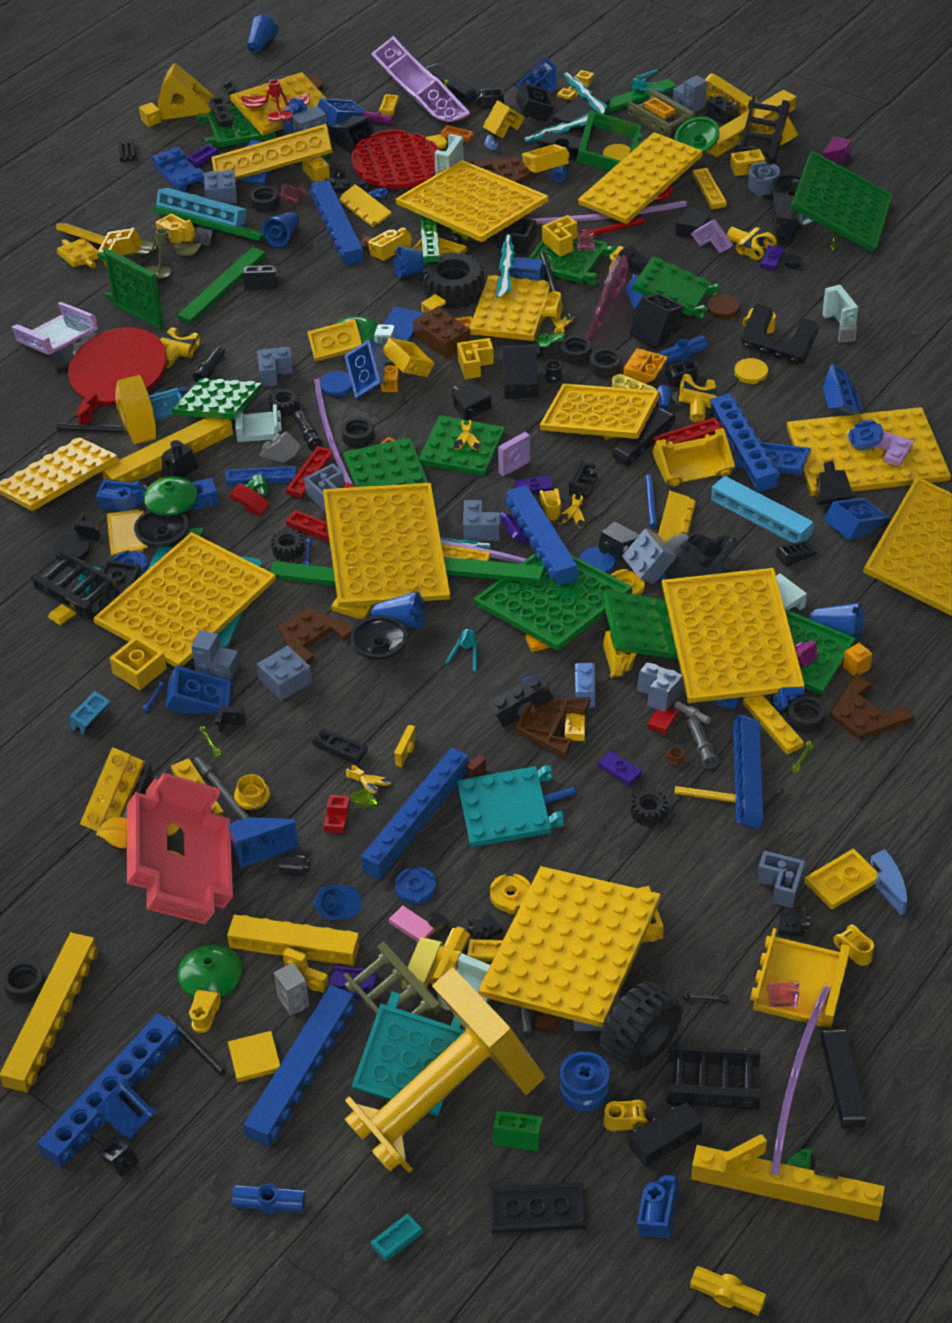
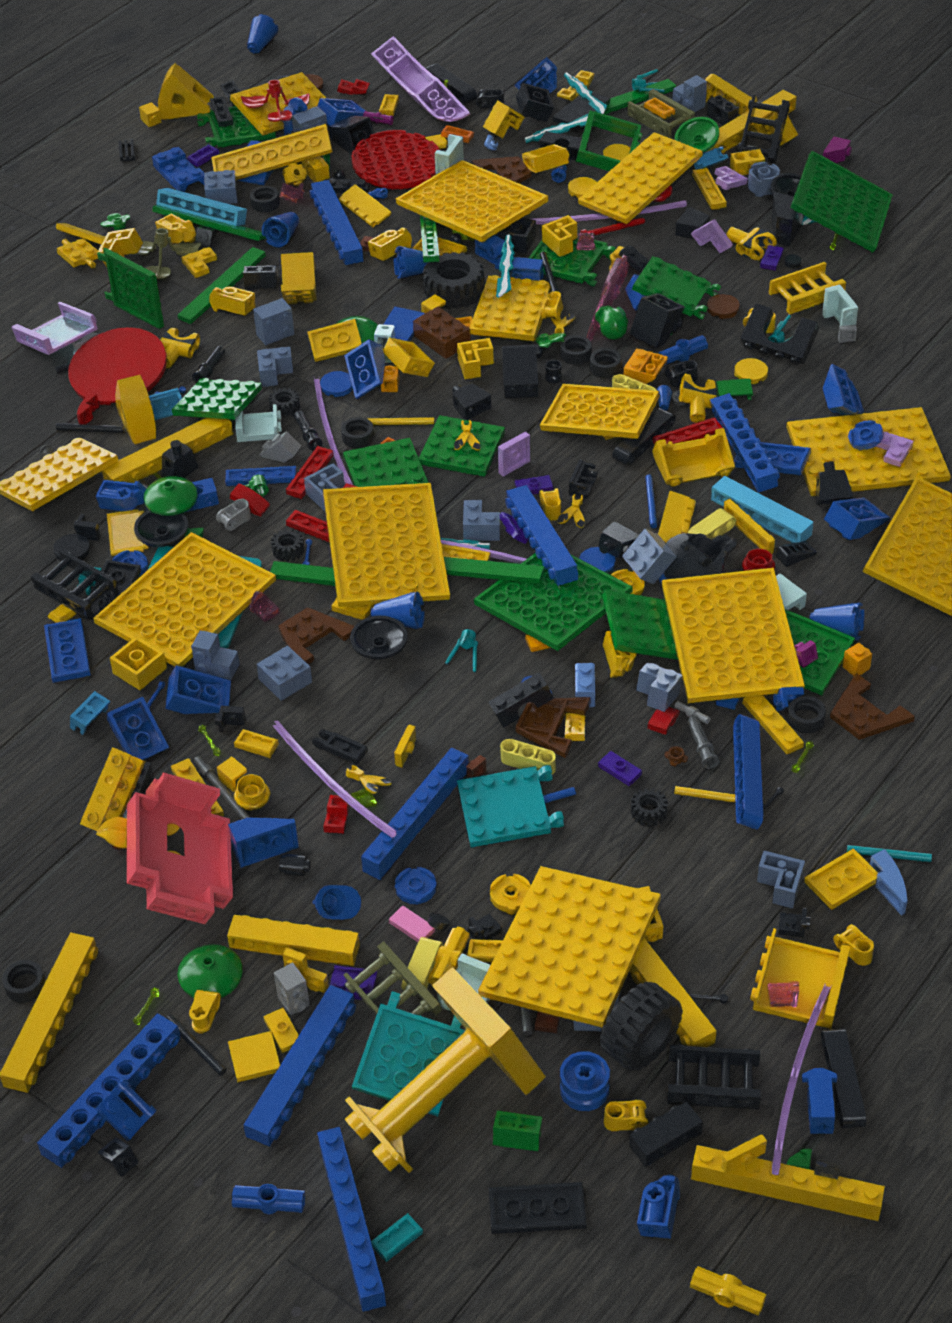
(67, 650): none -> blue tile
(116, 221): none -> green plate
(137, 729): none -> blue slope
(154, 993): none -> clear neon green hinge
(197, 261): none -> yellow plate
(229, 772): none -> yellow panel
(232, 300): none -> yellow piece
(235, 514): none -> light grey piece
(256, 743): none -> yellow plate
(263, 606): none -> clear pink tile
(273, 321): none -> sand blue brick
(282, 1029): none -> yellow plate
(294, 174): none -> yellow brick
(298, 277): none -> yellow bracket
(331, 783): none -> lavender piece
(351, 1220): none -> blue brick
(357, 87): none -> red slope
(401, 421): none -> yellow bar
(490, 249): none -> blue piece
(525, 755): none -> light yellow beam
(580, 186): none -> yellow tile
(612, 322): none -> green hair
(694, 1027): none -> yellow brick
(710, 159): none -> dark azure hinge
(715, 524): none -> light yellow beam
(729, 178): none -> lavender plate
(735, 387): none -> green hinge
(750, 527): none -> yellow plate
(758, 559): none -> red piece
(778, 336): none -> teal plant
(804, 299): none -> yellow fence
(820, 1100): none -> blue piece
(893, 853): none -> teal bar

